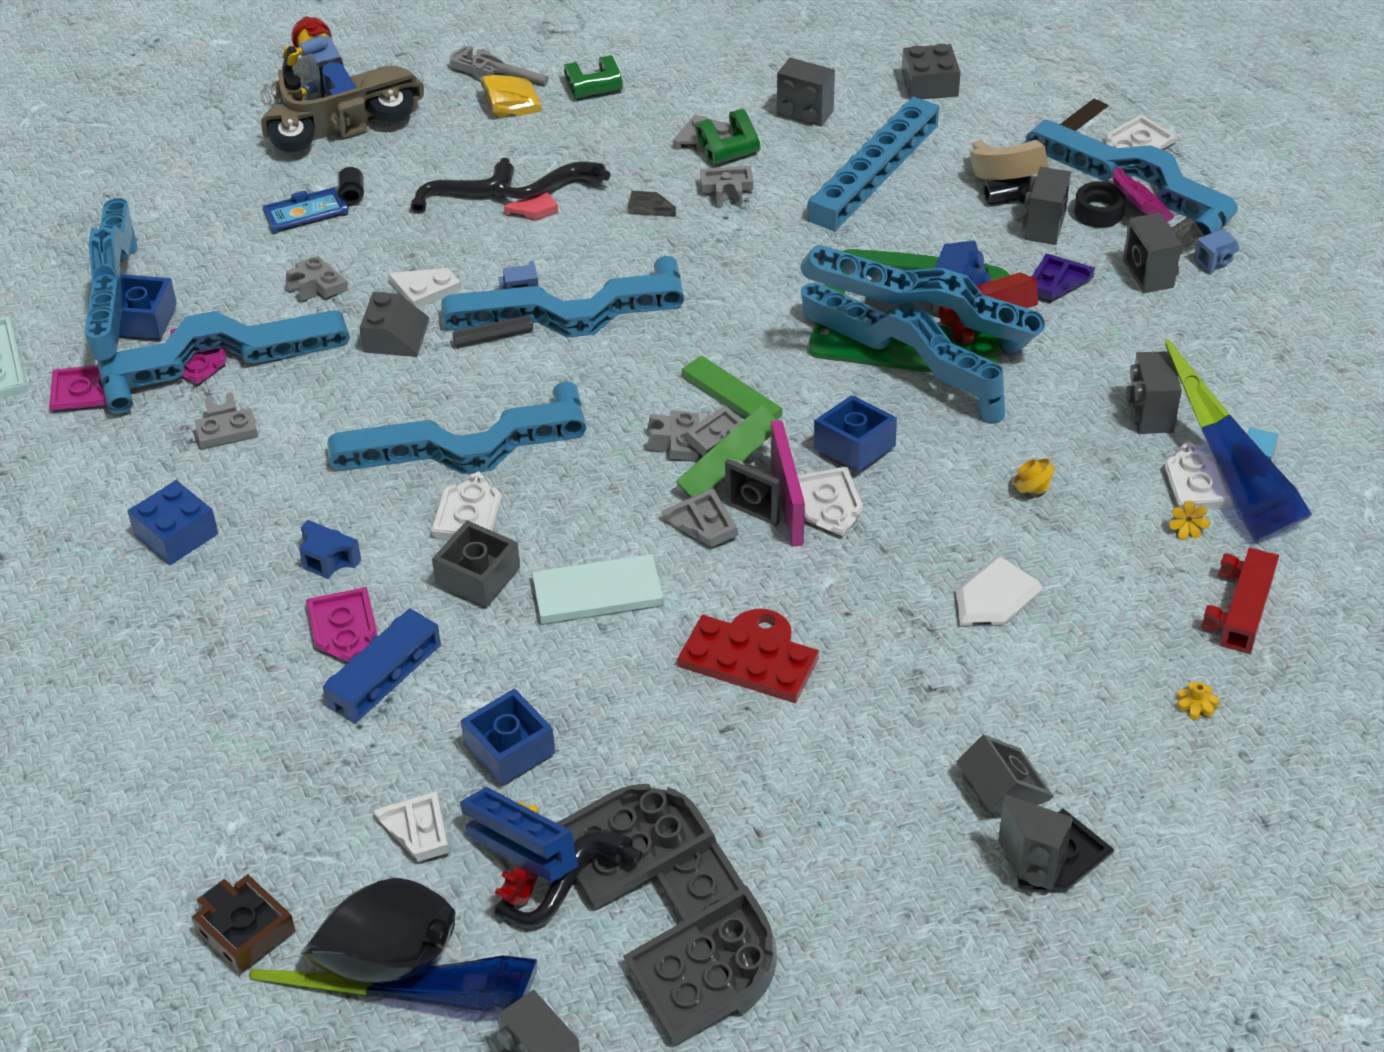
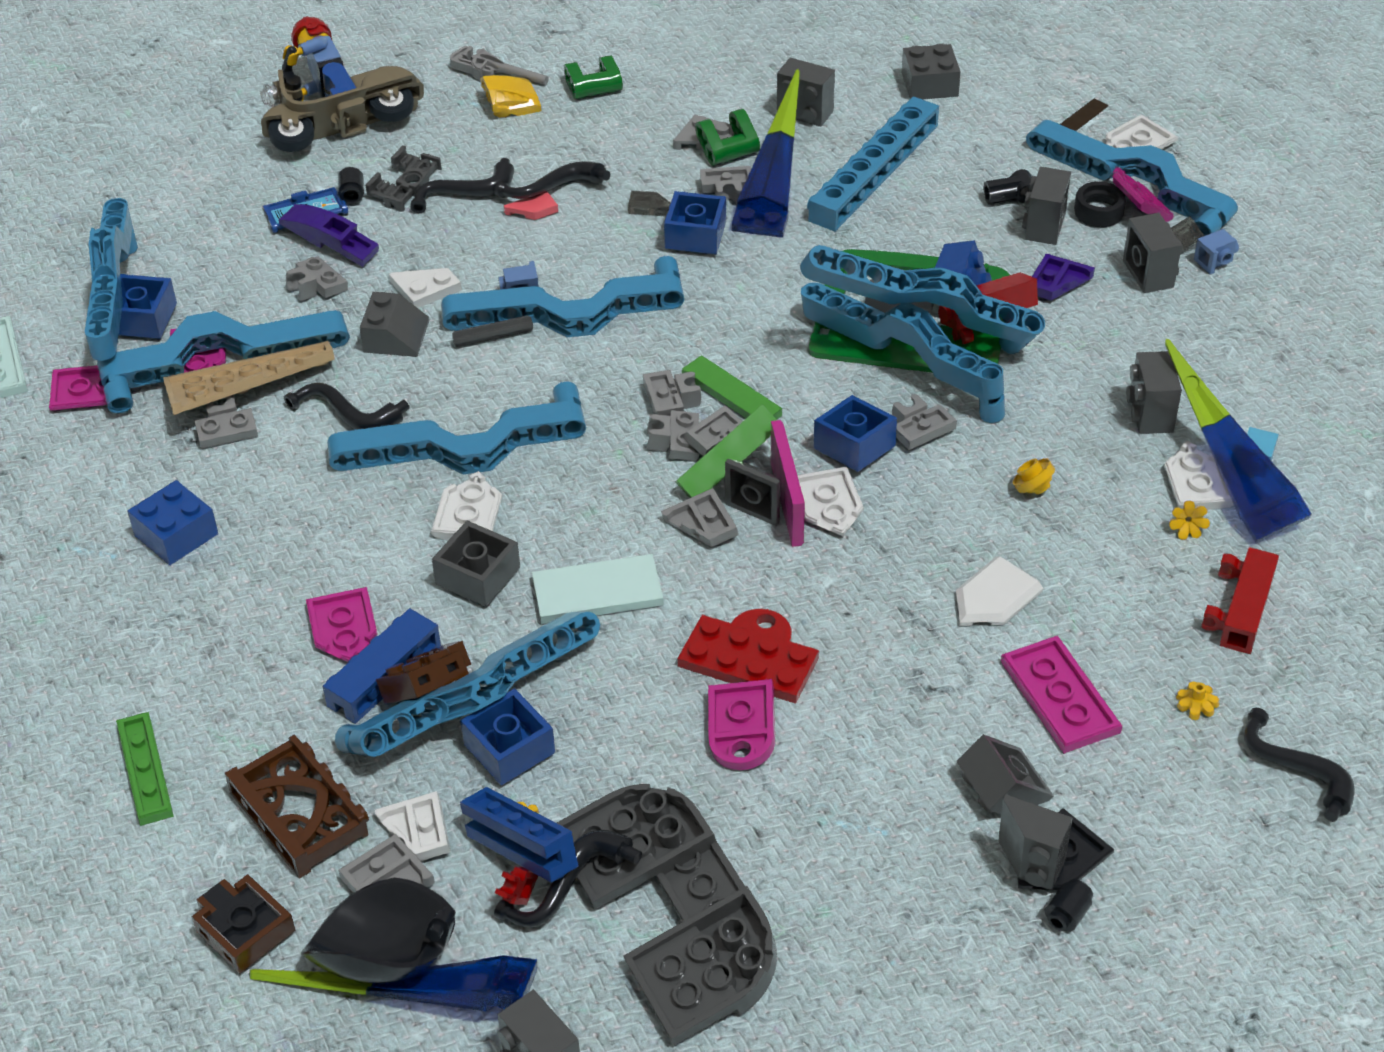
(144, 769): none -> bright green tile
(220, 381): none -> tan wing
(293, 845): none -> reddish brown fence
(327, 550): blue brick -> none
(329, 229): none -> dark purple slope
(383, 862): none -> light grey wing
(387, 415): none -> black animal
(416, 170): none -> dark grey piece
(424, 673): none -> reddish brown piece
(466, 695): none -> dark azure beam
(671, 393): none -> light grey plate
(695, 222): none -> blue brick
(741, 718): none -> dark pink tile
(766, 193): none -> clear blue plate
(918, 424): none -> light grey plate
(1007, 162): tan arch -> none
(1061, 694): none -> dark pink tile
(1069, 905): none -> black brick
(1340, 783): none -> black animal

